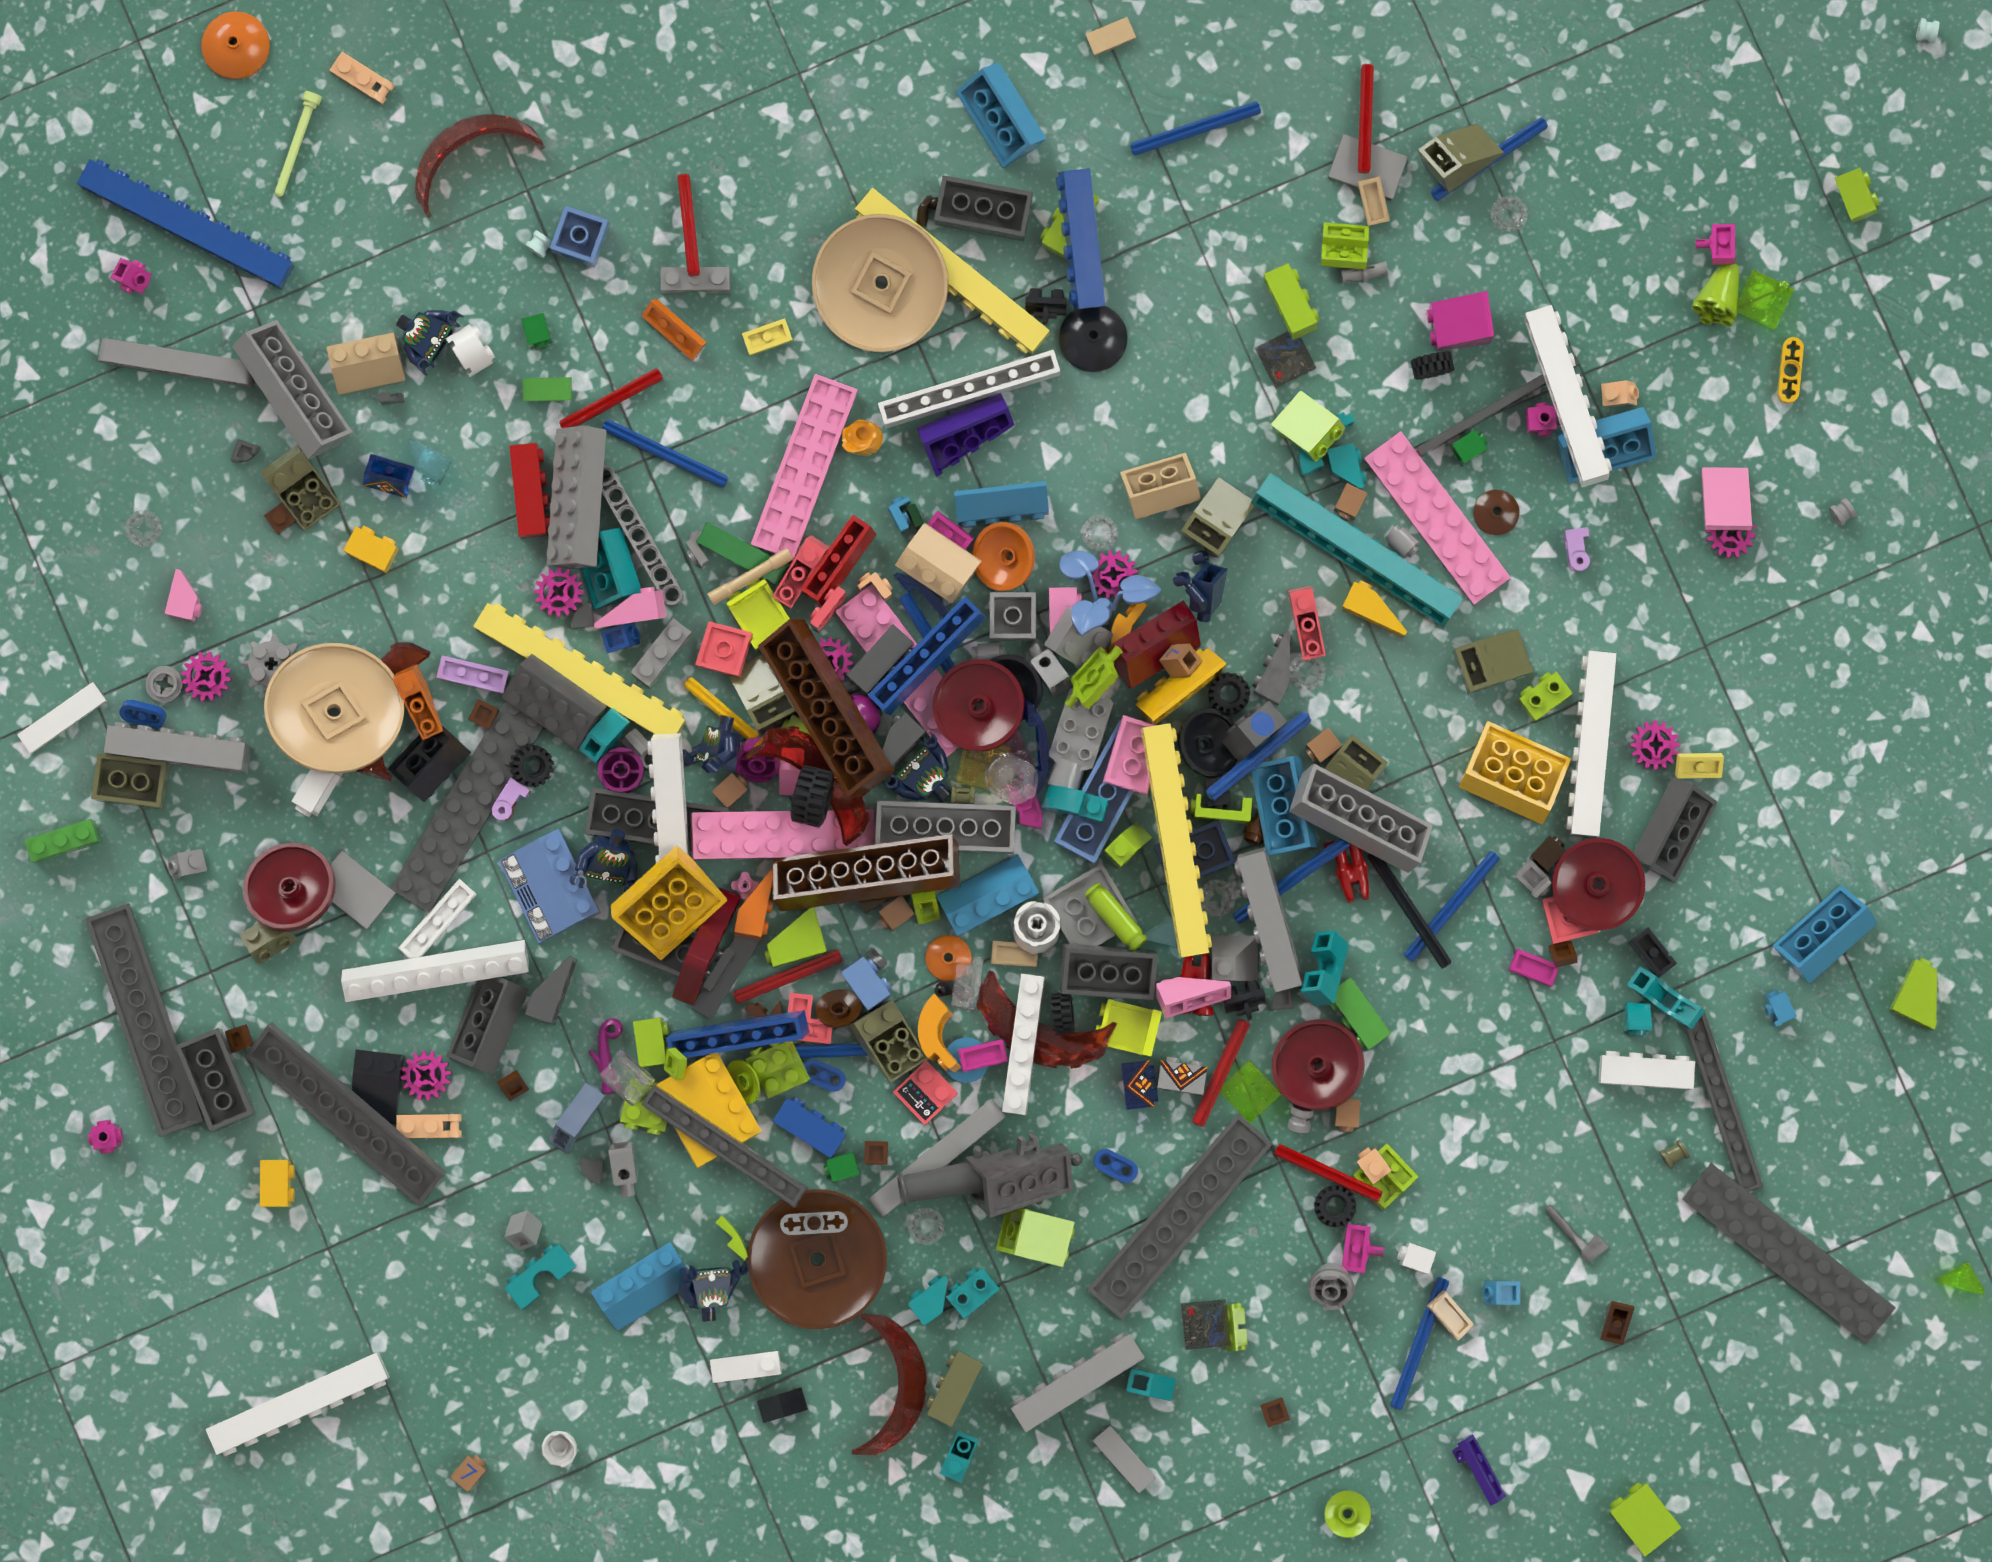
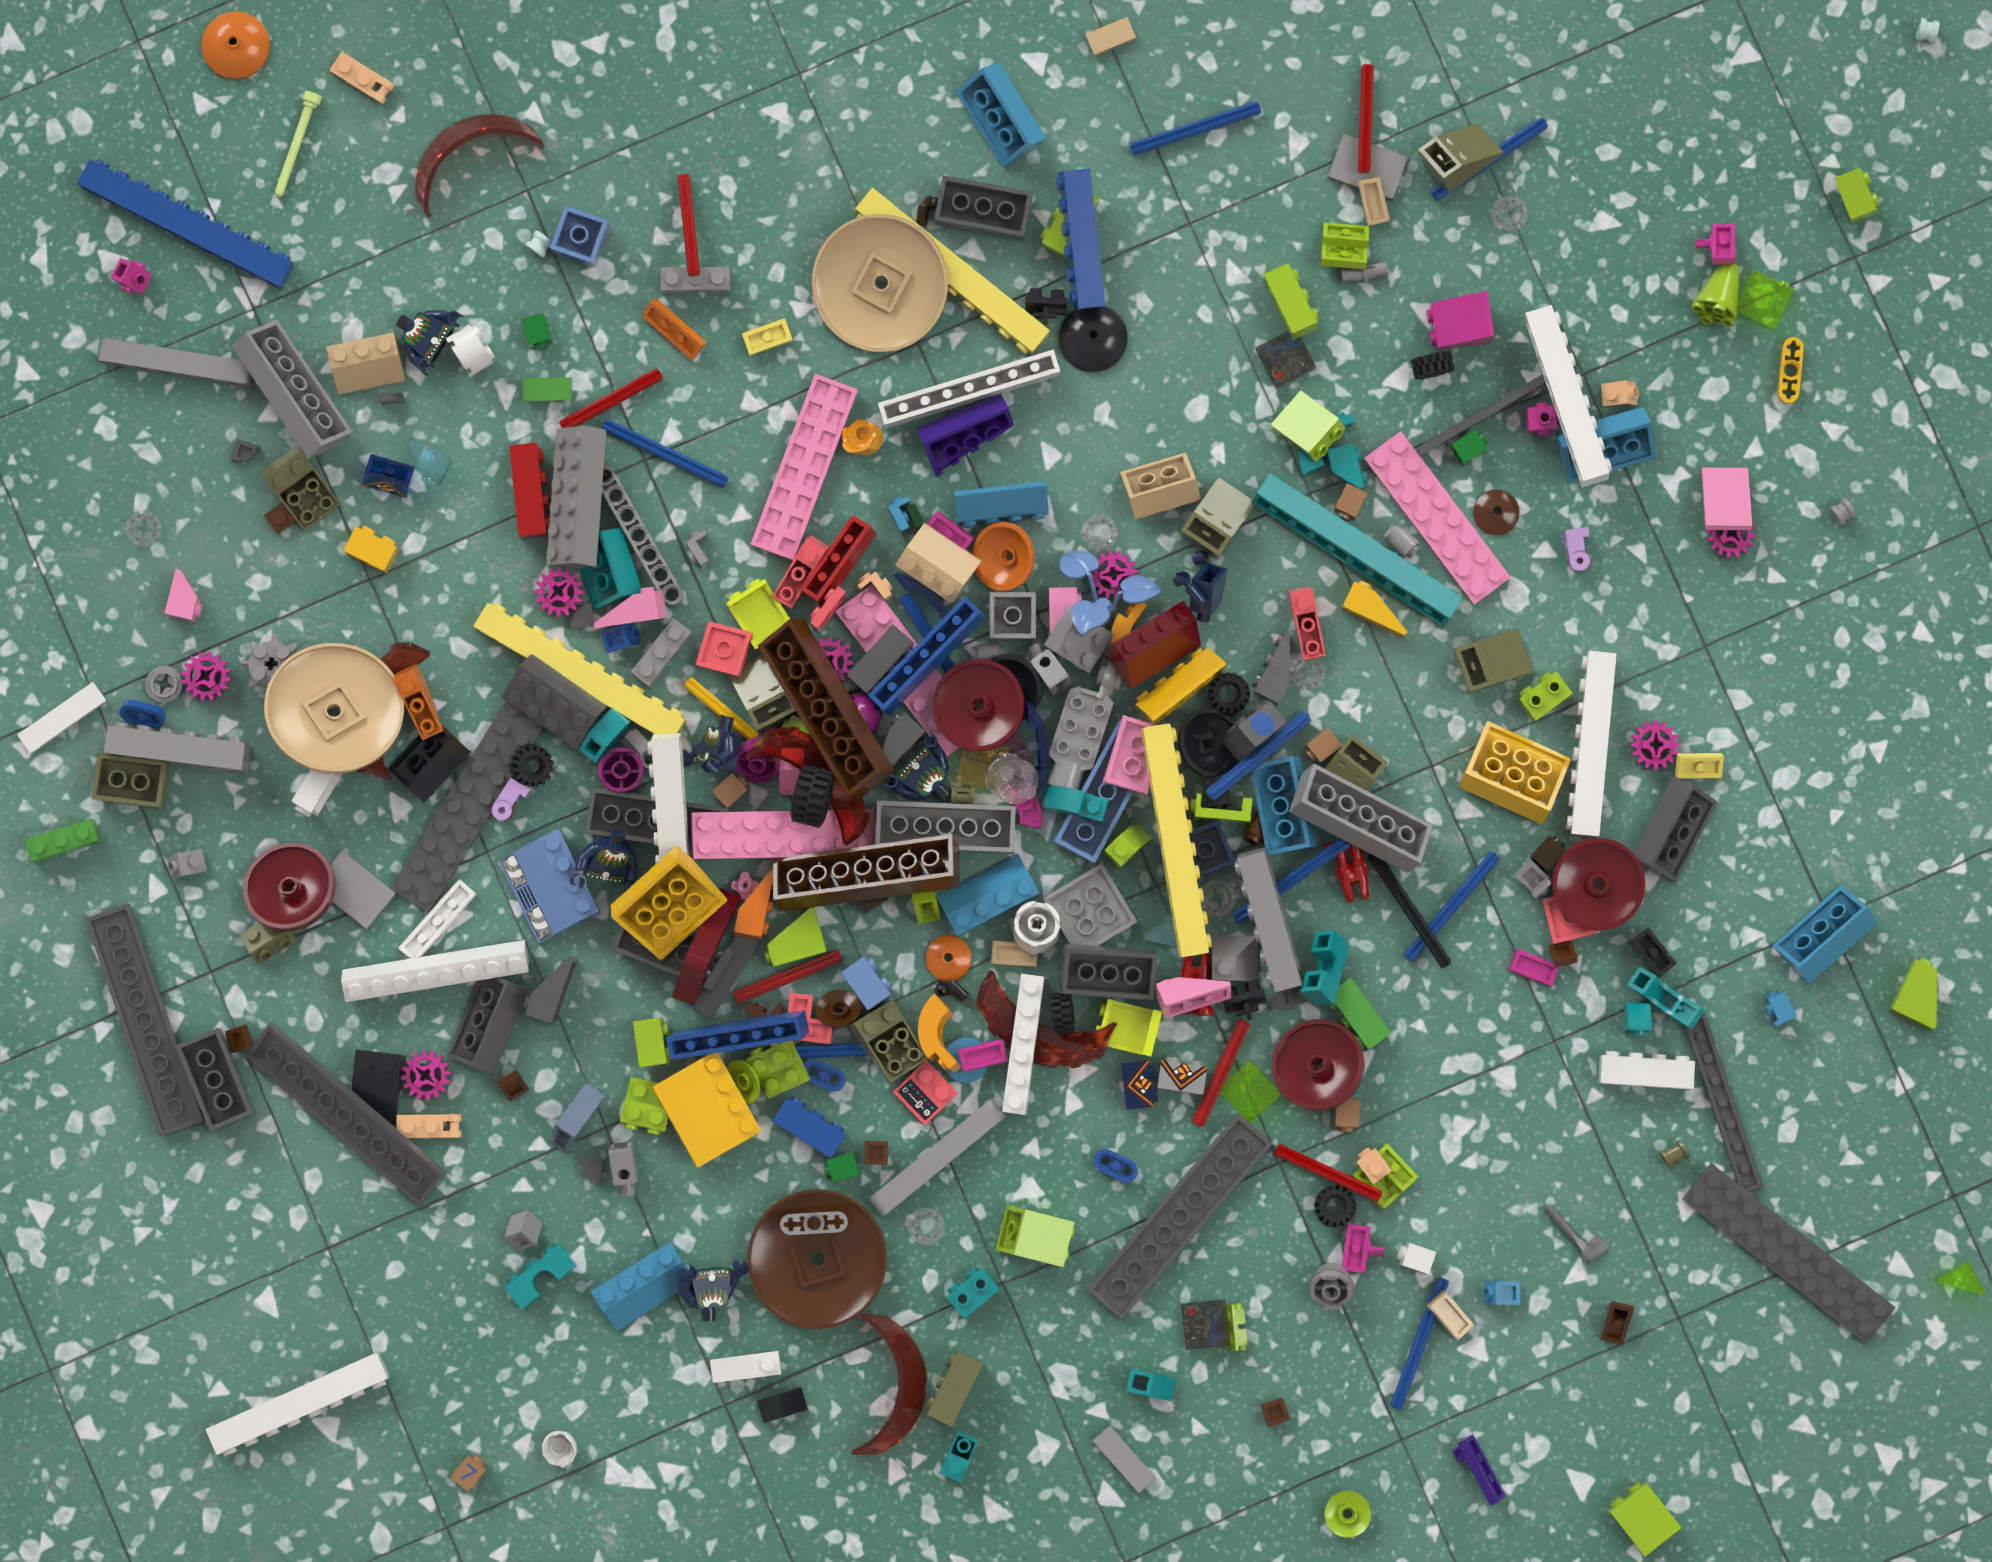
(113, 1140): dark pink brick -> none
(276, 1183): yellow brick -> none
(472, 674): lavender plate -> none
(483, 714): reddish brown plate -> none
(604, 1058): magenta plant -> none
(627, 1078): clear bracket -> none
(675, 1063): lime plate -> none
(724, 1146): dark grey tile -> none
(736, 551): green tile -> none
(737, 1243): lime slope -> none
(773, 563): tan piece -> none
(877, 958): dark grey tile -> none
(895, 914): medium nougat brick -> none
(931, 1302): teal slope -> none
(967, 984): clear bracket -> none
(997, 1180): flat silver piece -> none
(1077, 1382): light grey brick -> none
(1094, 677): lime plate -> none
(1115, 916): lime axle -> none
(1180, 660): medium nougat brick -> none
(1300, 1120): light grey wheel -> none

